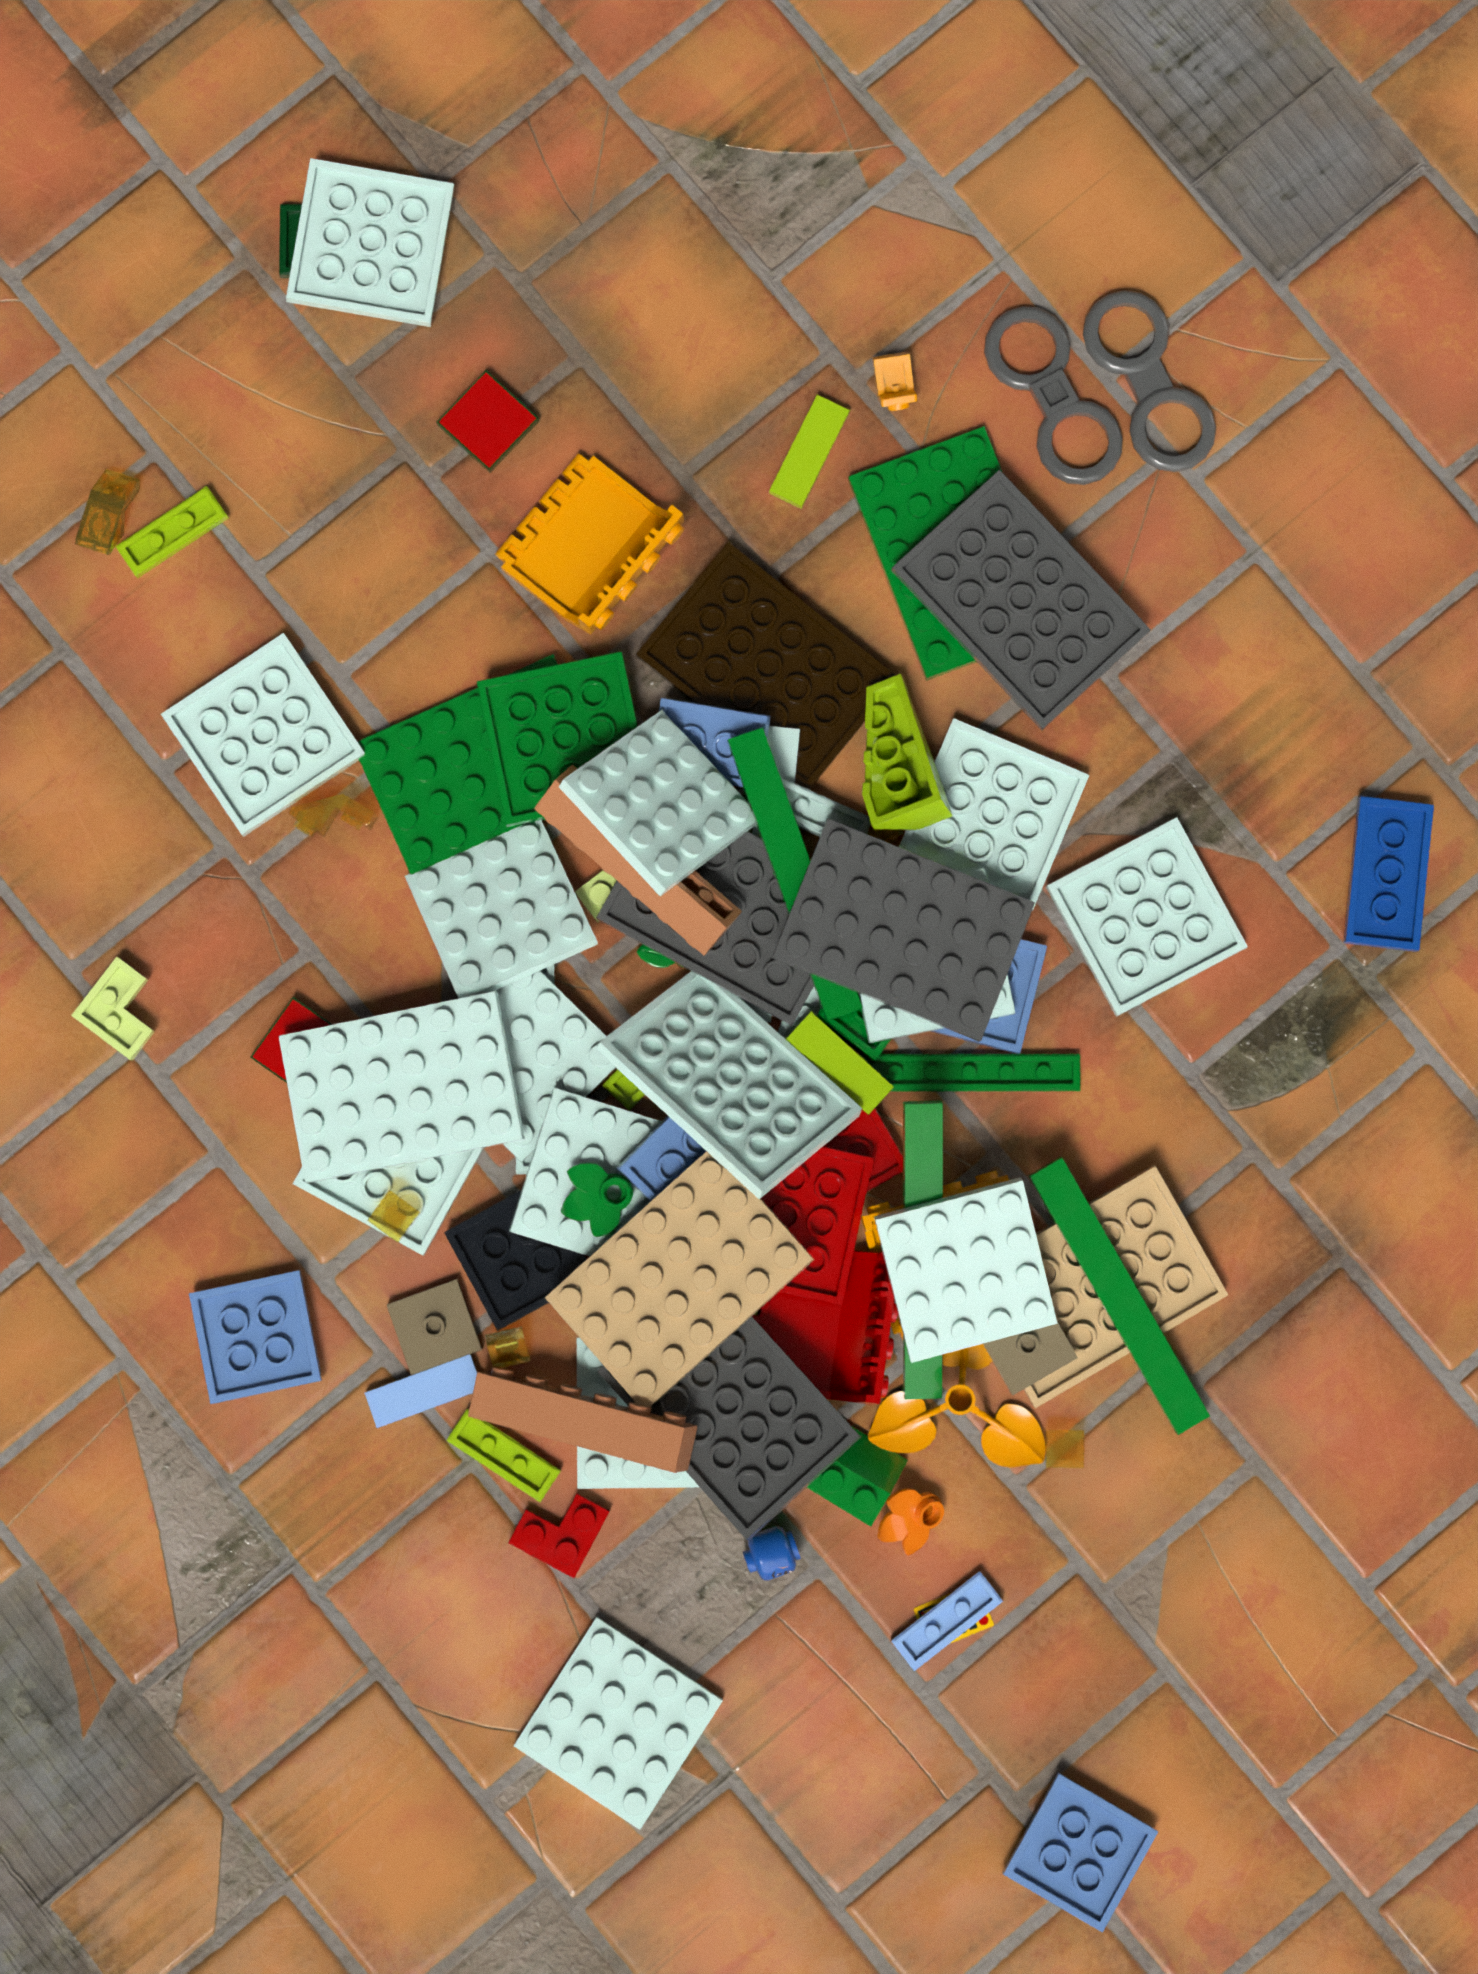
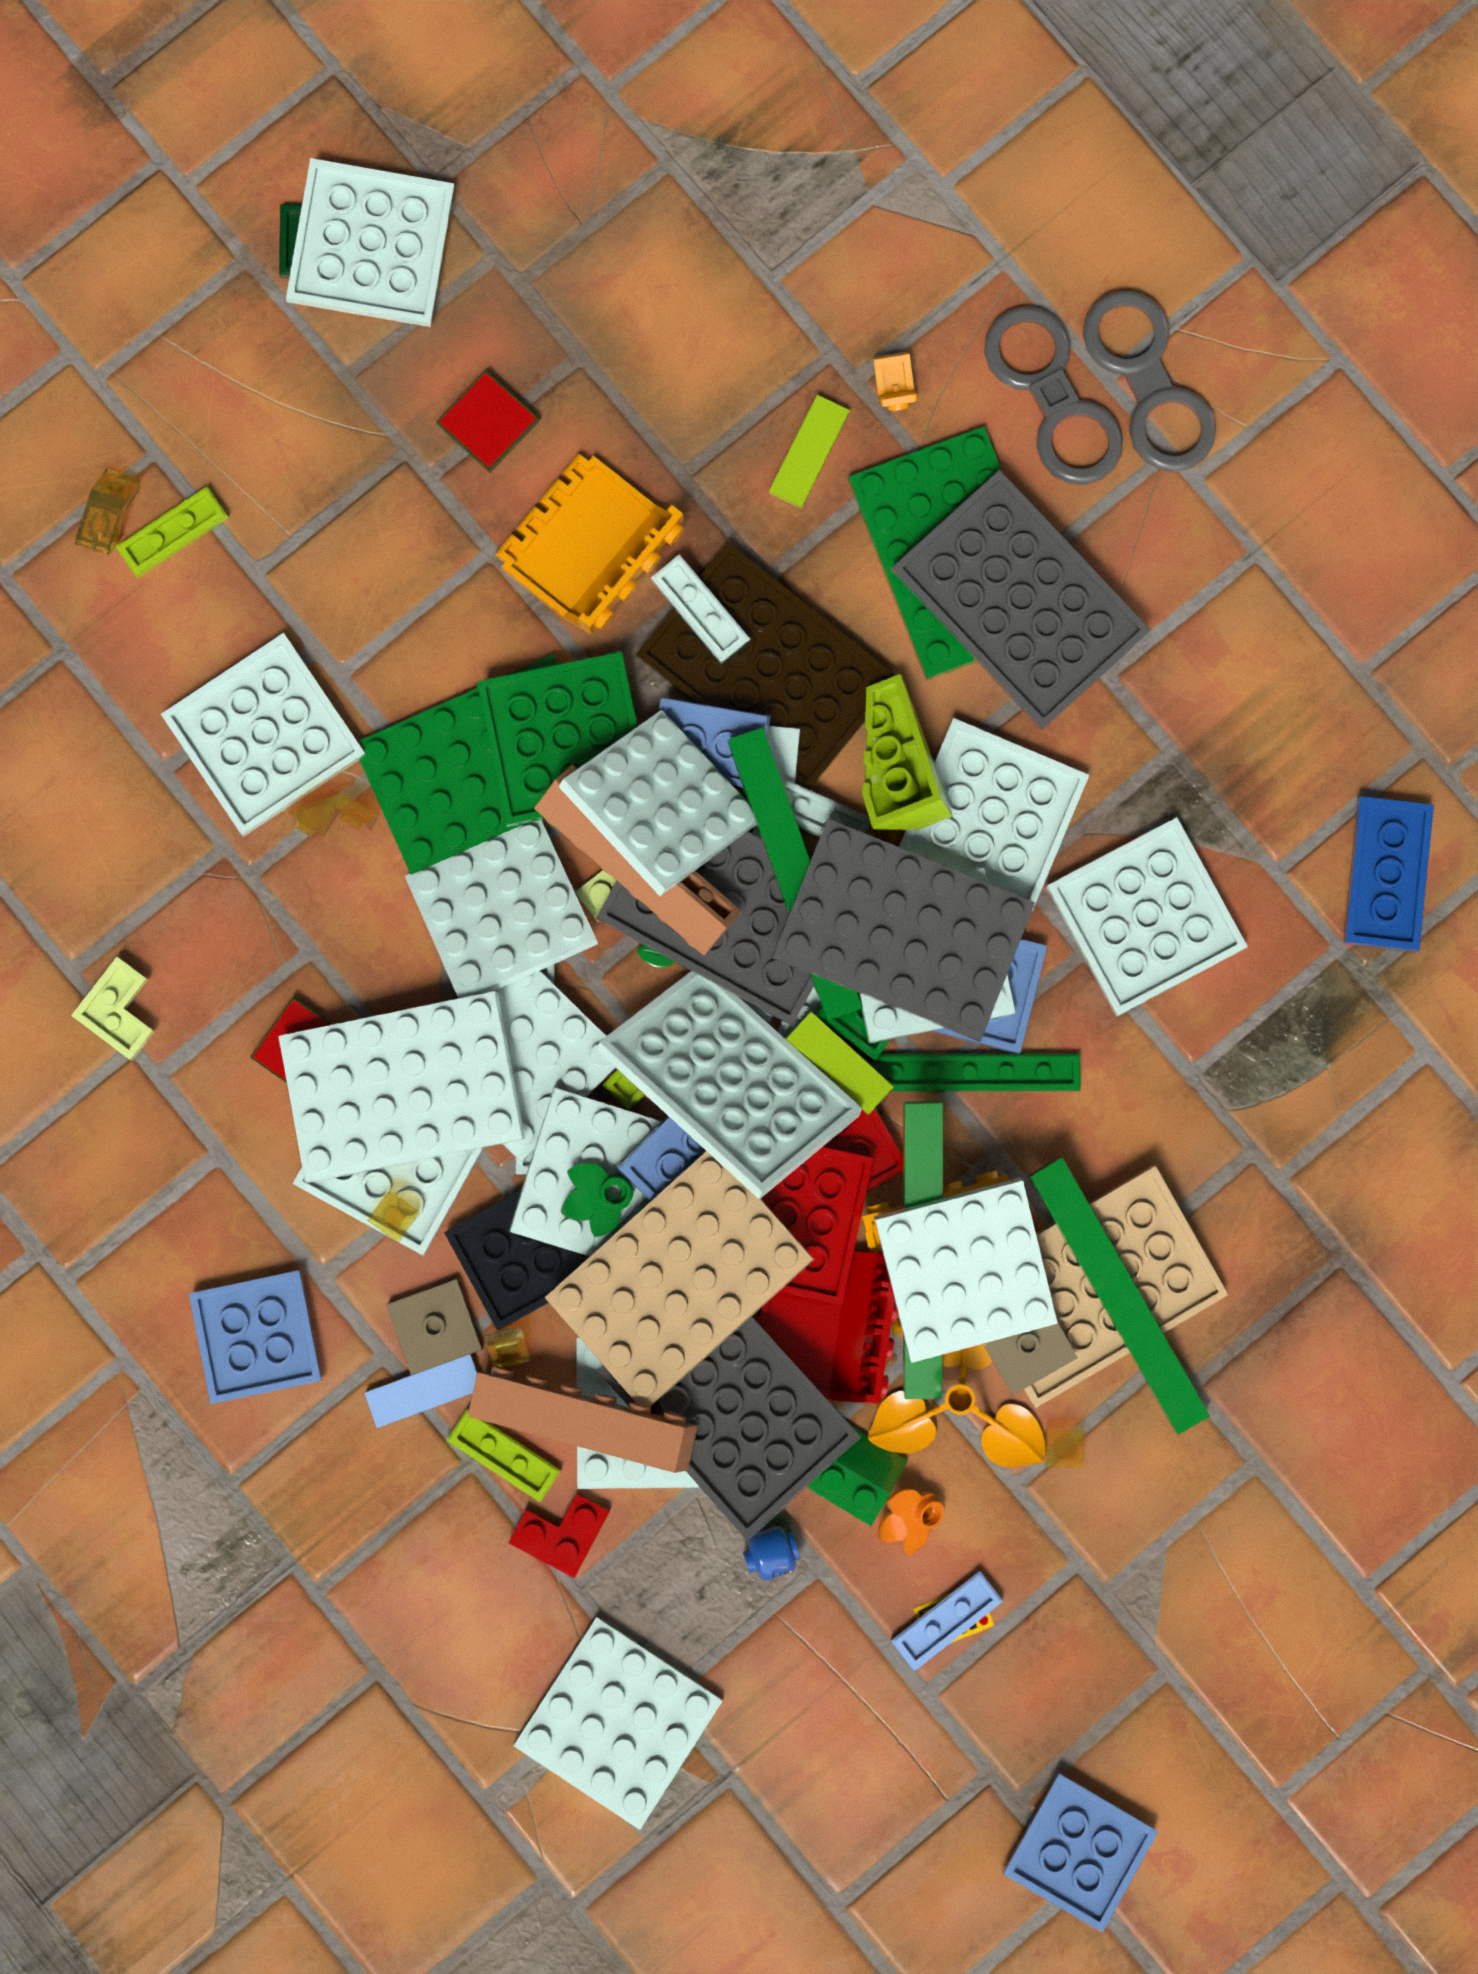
(700, 609): none -> light aqua tile

